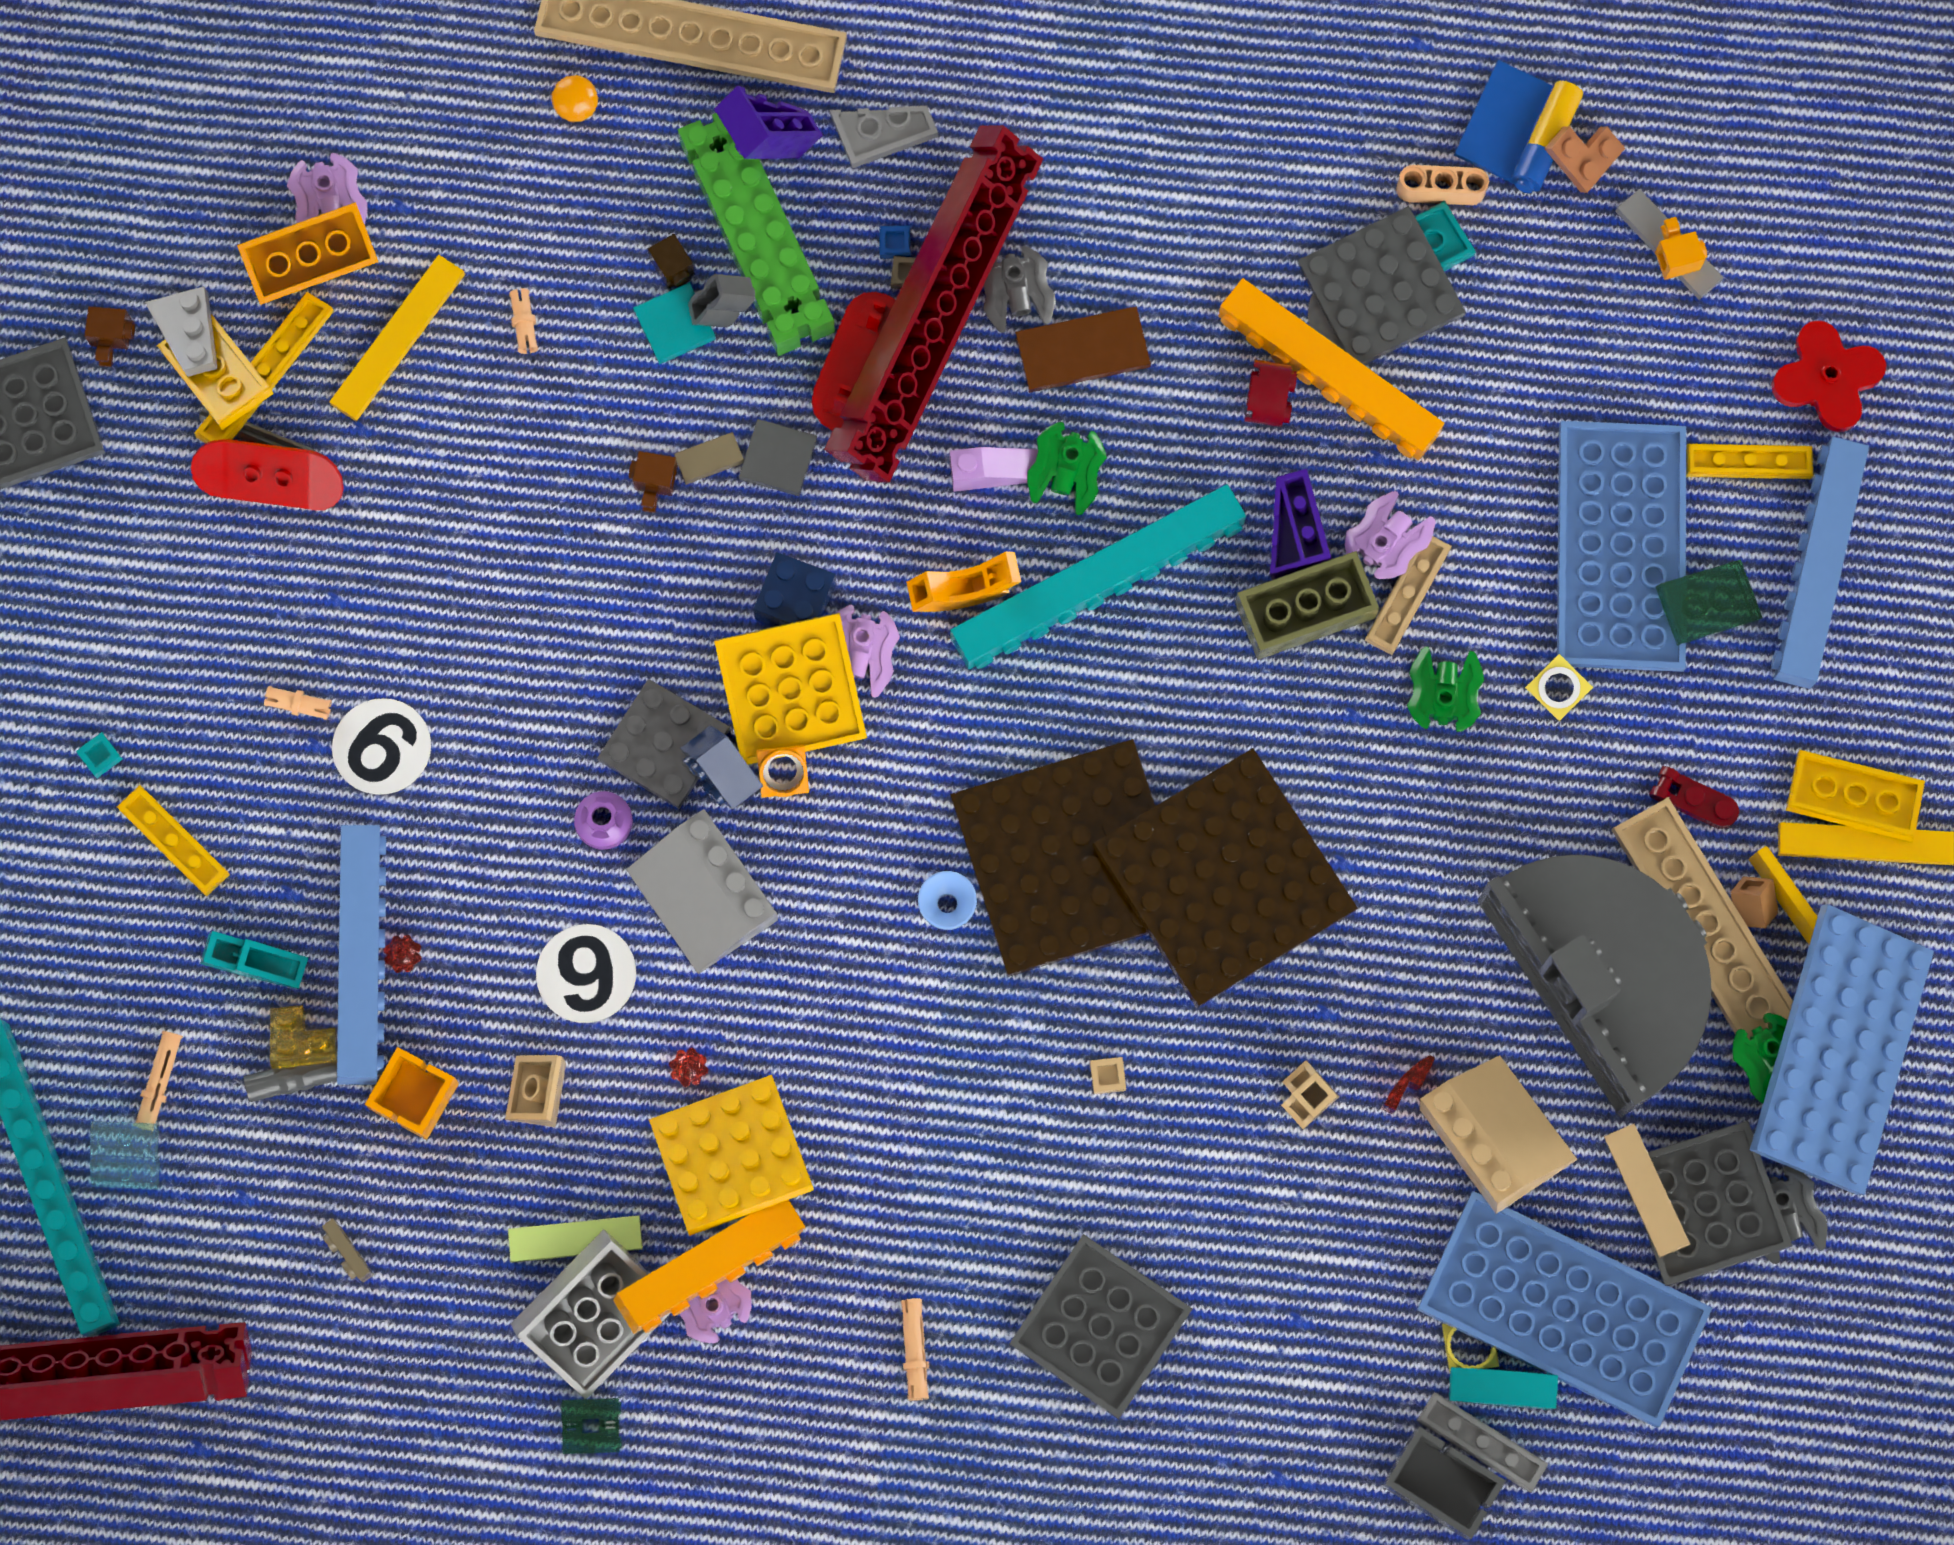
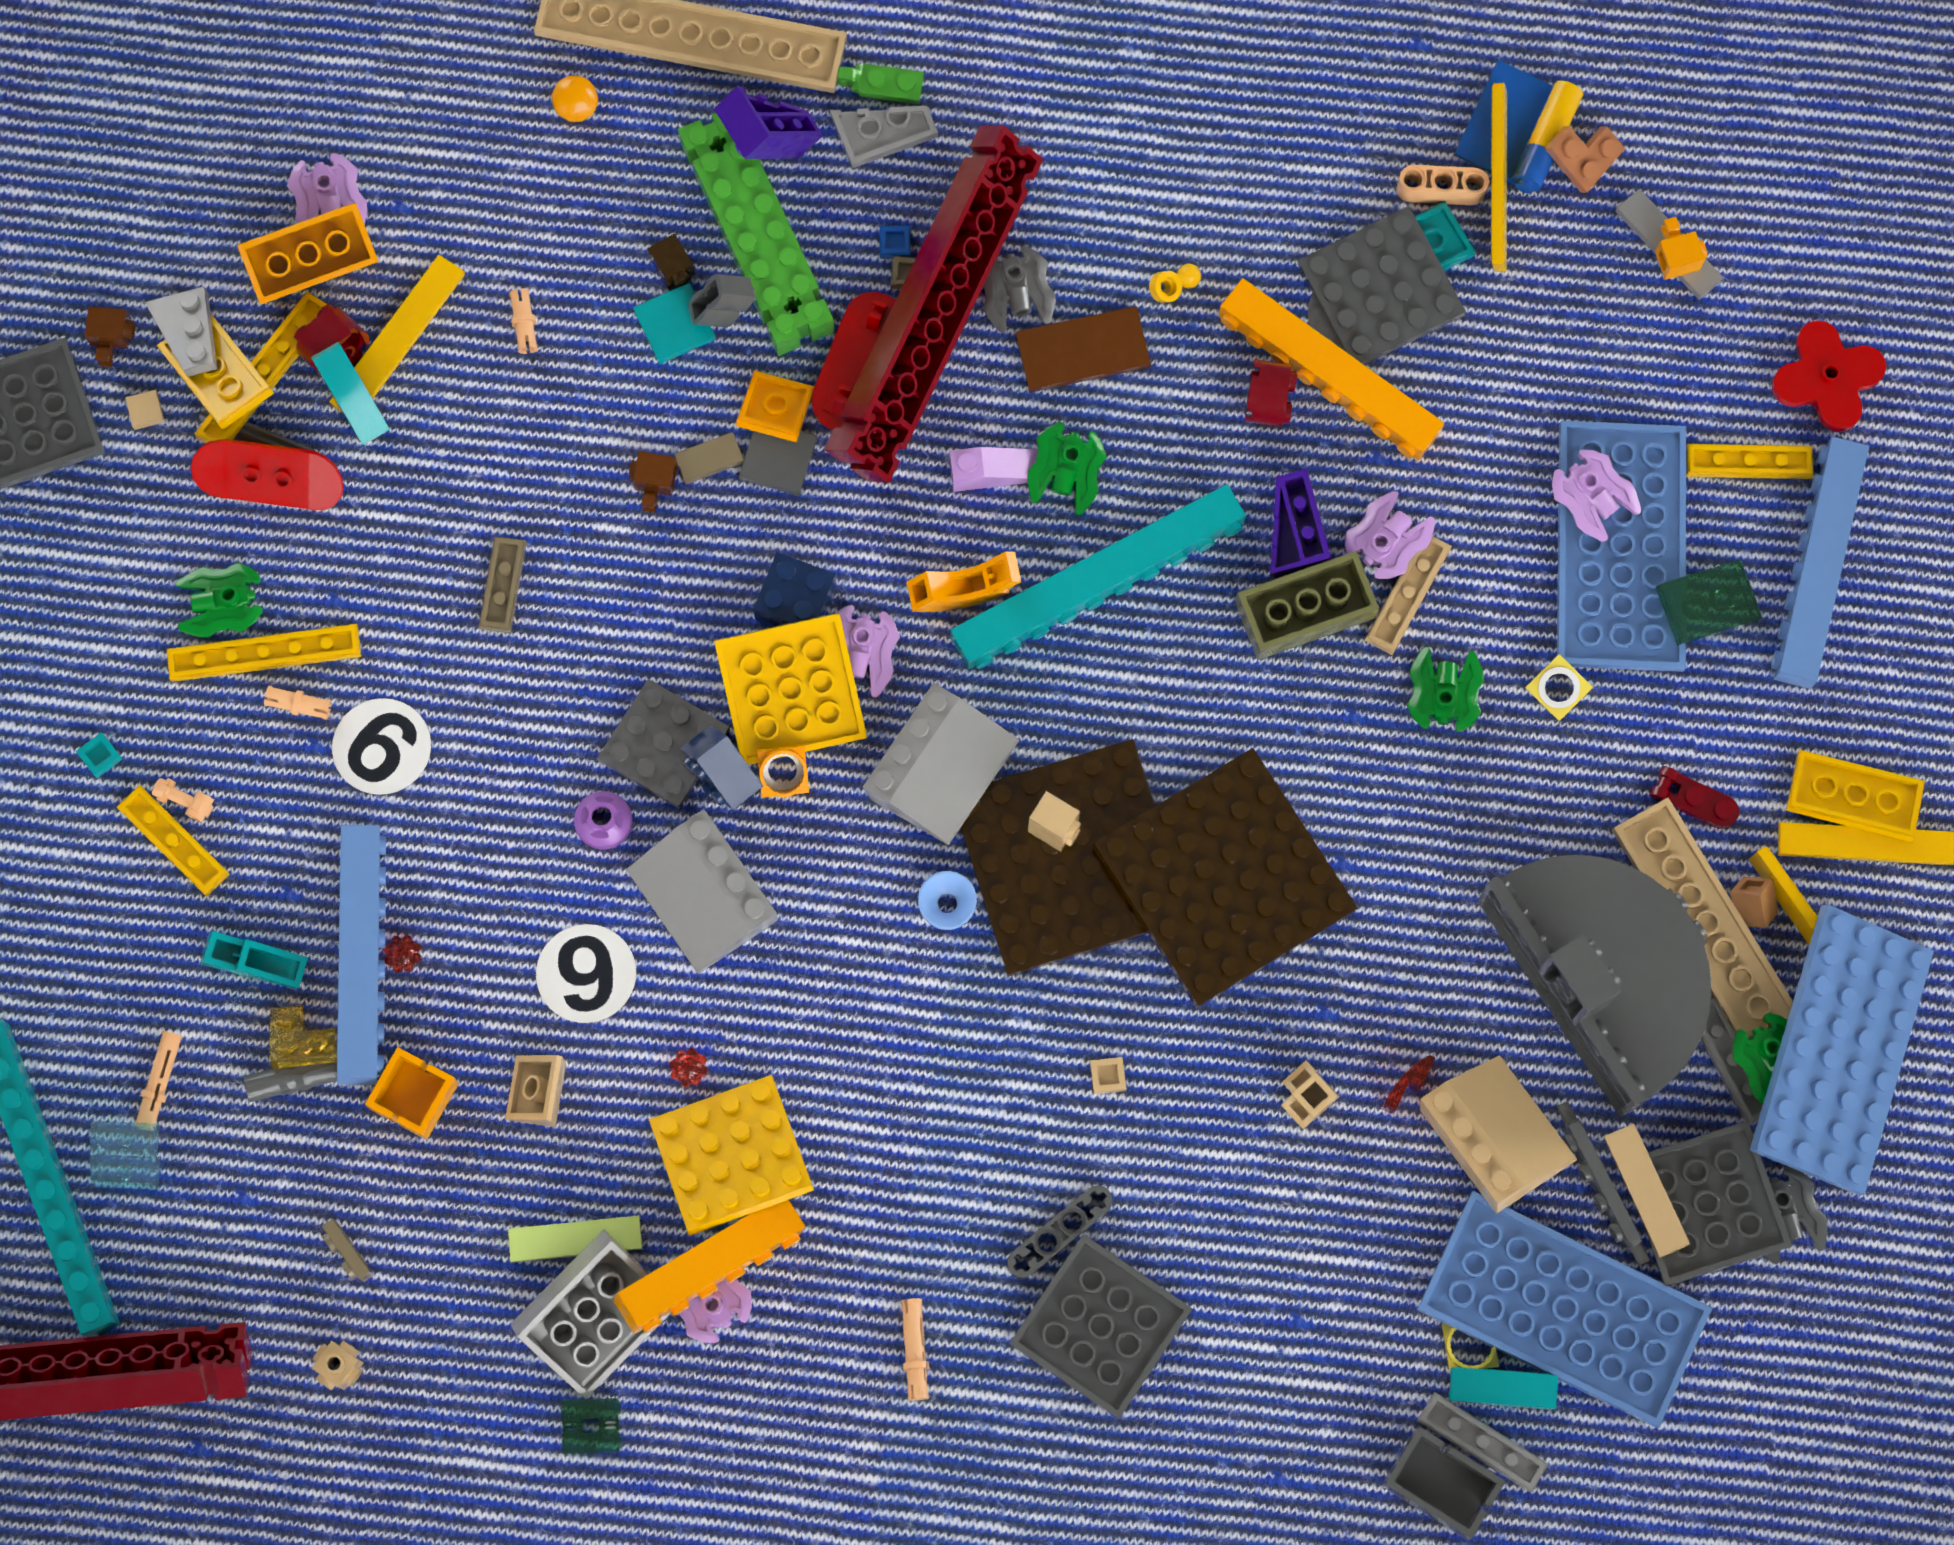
(145, 409): none -> tan tile
(198, 806): none -> light nougat bar
(223, 599): none -> green piece
(263, 652): none -> yellow tile
(328, 328): none -> dark red brick
(349, 1368): none -> tan brick
(350, 393): none -> teal slope
(502, 584): none -> dark tan tile
(775, 406): none -> light orange tile
(883, 82): none -> bright green hinge
(940, 764): none -> light grey slope
(1054, 822): none -> tan brick
(1061, 1234): none -> dark grey beam
(1187, 277): none -> yellow plate
(1499, 178): none -> yellow tile
(1592, 492): none -> lavender piece
(1606, 1196): none -> dark grey plate
(1718, 1042): none -> light grey tile

